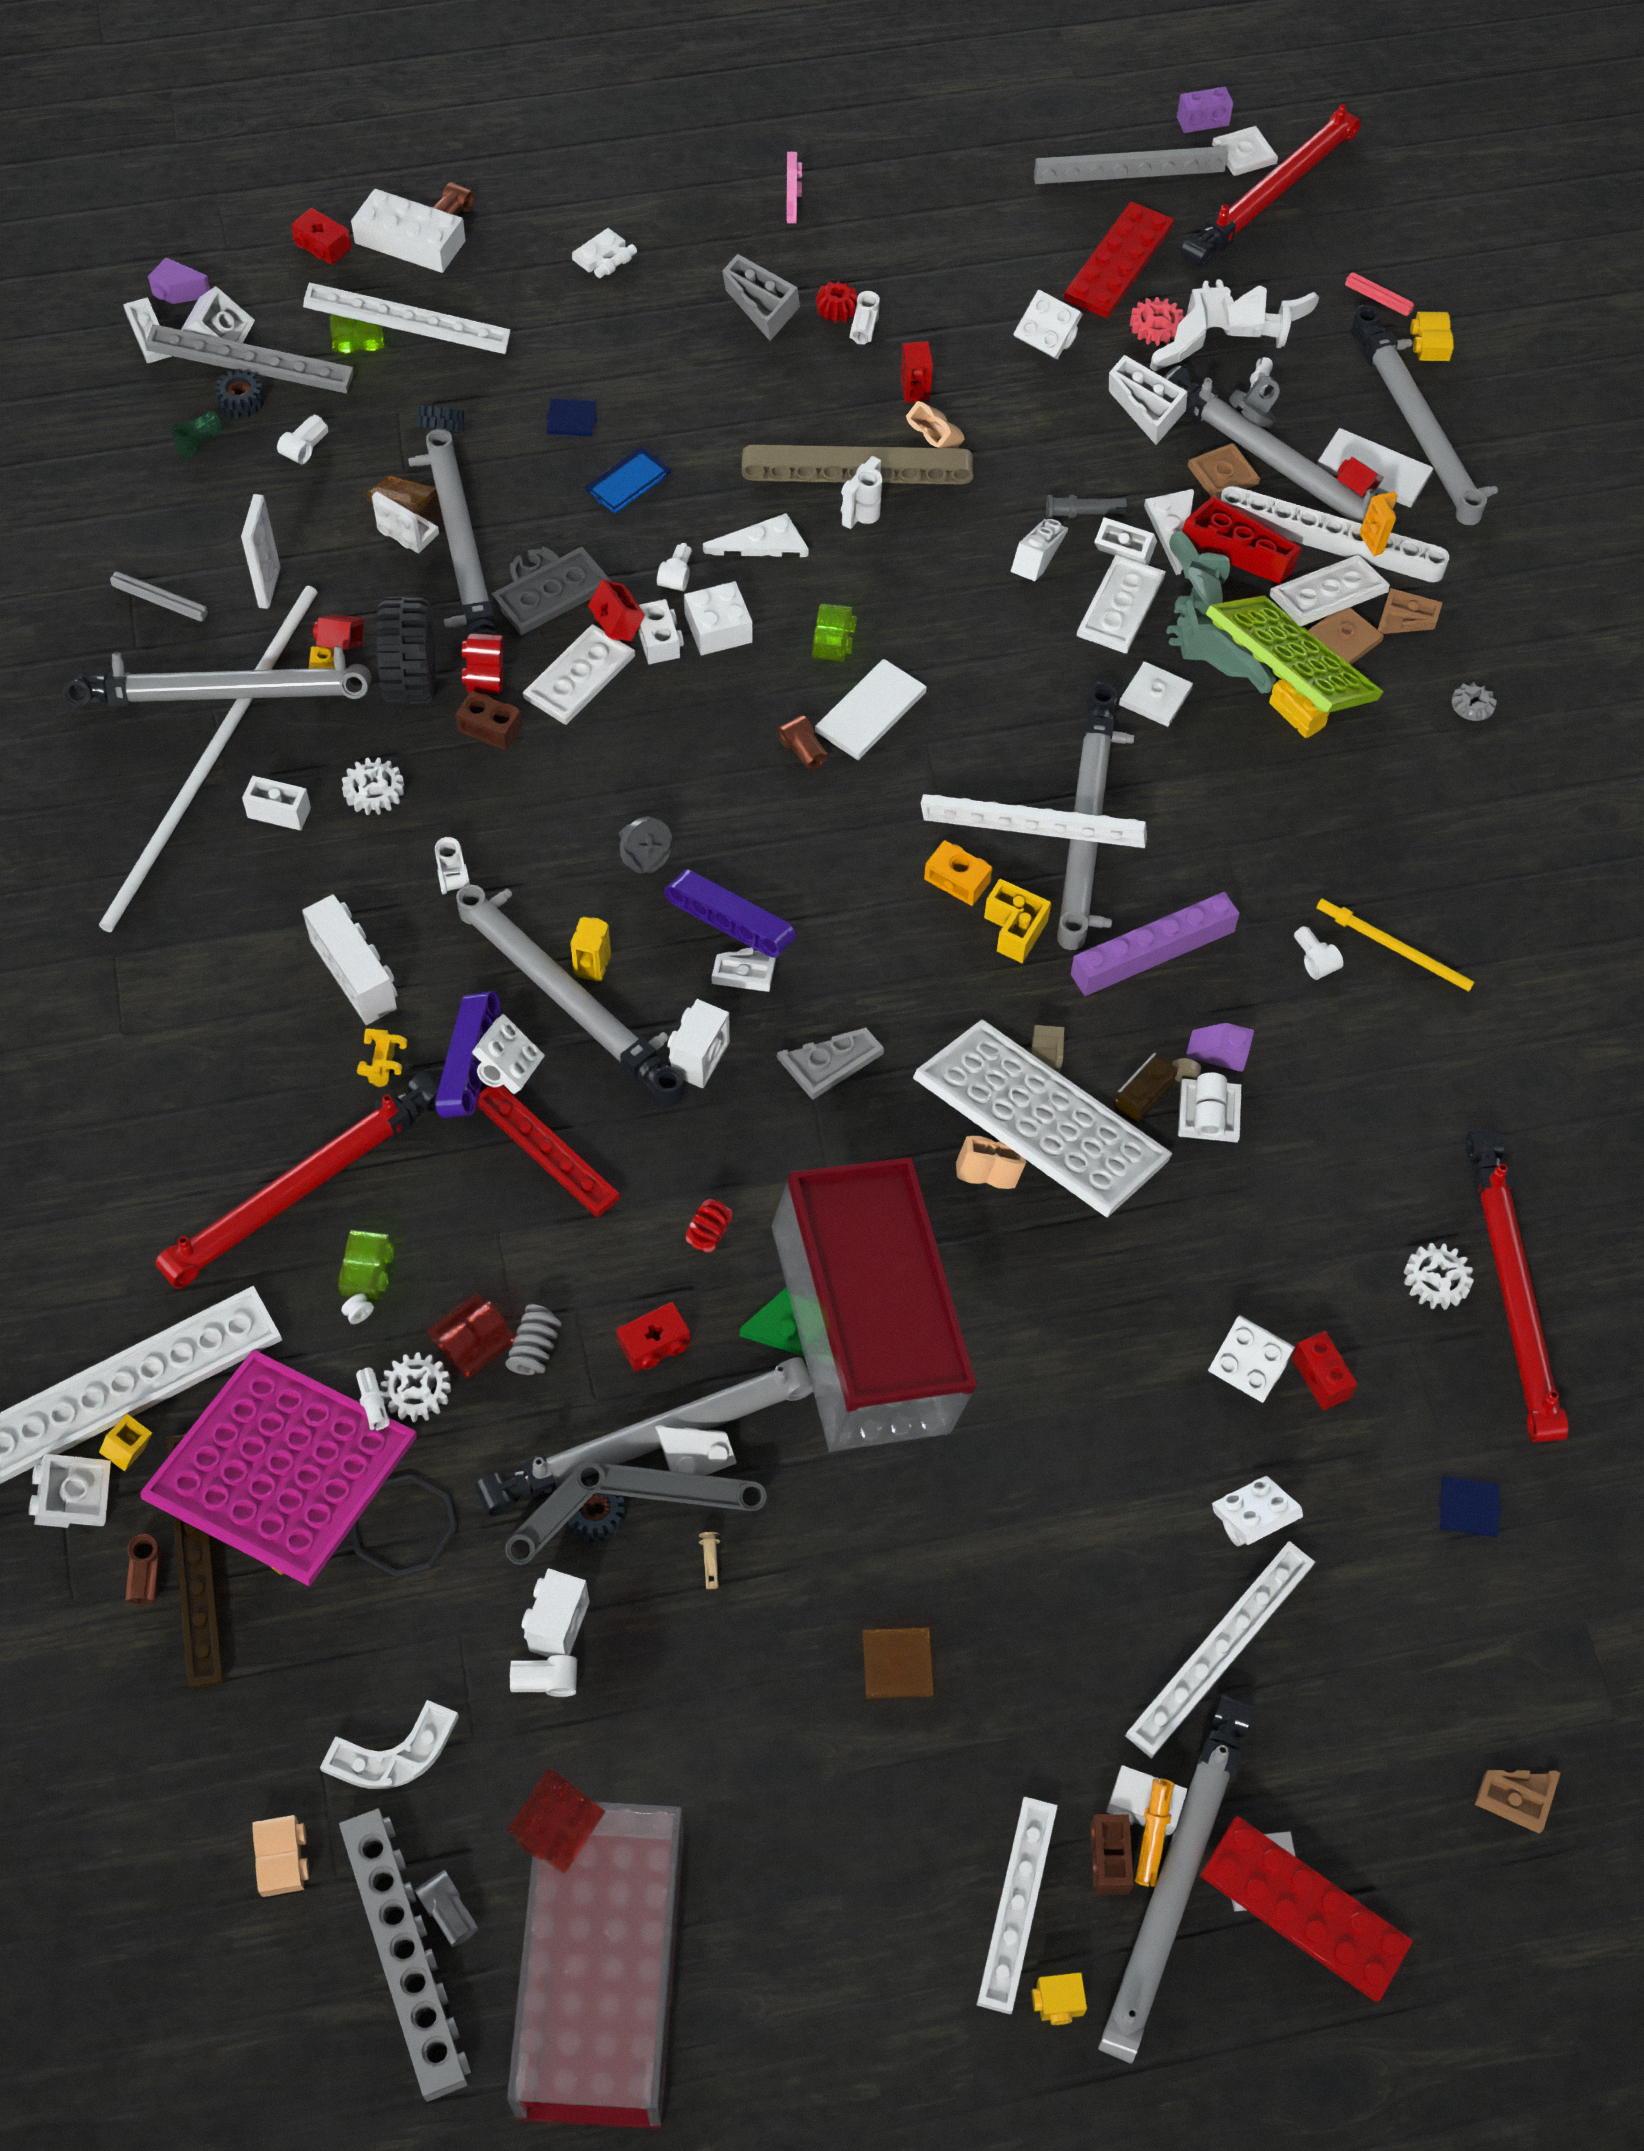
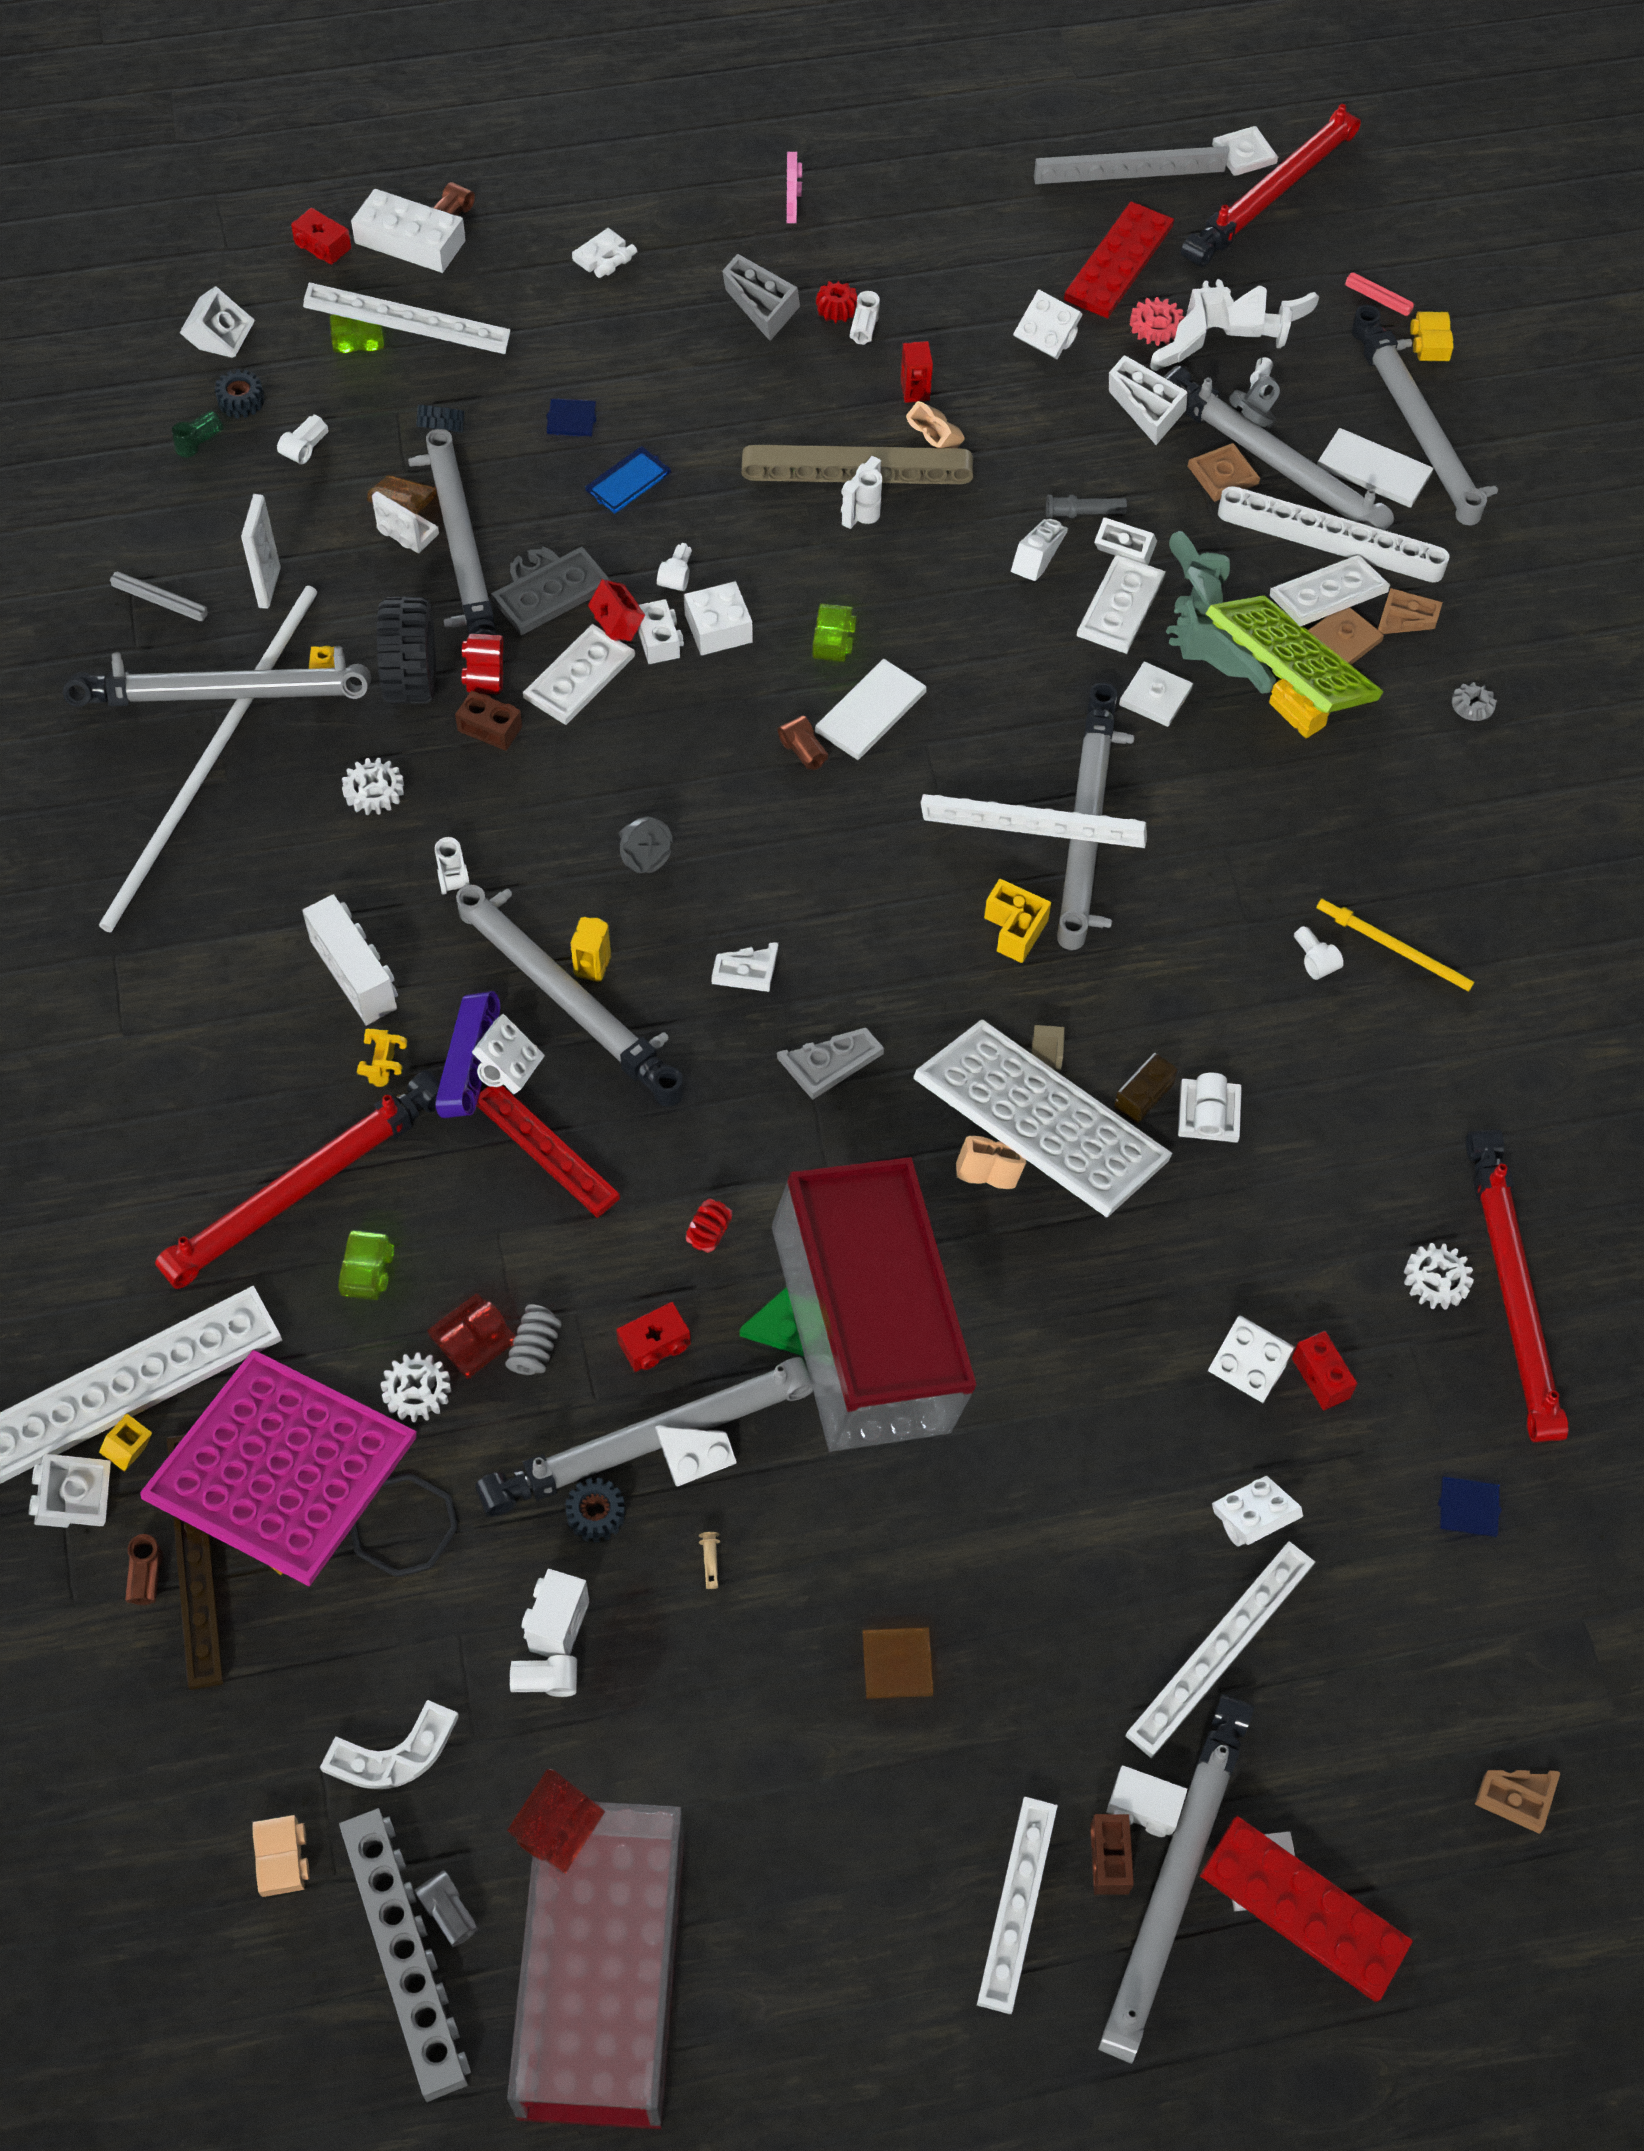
(141, 319): white plate -> none
(177, 282): medium lavender slope -> none
(249, 357): light grey plate -> none
(276, 803): white brick -> none
(339, 631): red brick -> none
(357, 1308): white bush -> none
(372, 1399): white axle -> none
(627, 1482): dark grey piece -> none
(699, 1042): white brick -> none
(730, 913): dark purple beam -> none
(761, 539): white wing -> none
(965, 885): light orange brick -> none
(1059, 1998): yellow brick -> none
(1154, 943): medium lavender brick -> none
(1157, 1818): light orange pin -> none
(1168, 517): white wing -> none
(1187, 1069): dark tan tile -> none
(1204, 109): medium lavender brick -> none
(1221, 1045): medium lavender slope -> none
(1246, 542): red wedge -> none
(1358, 476): red brick -> none
(1379, 522): light orange bracket -> none

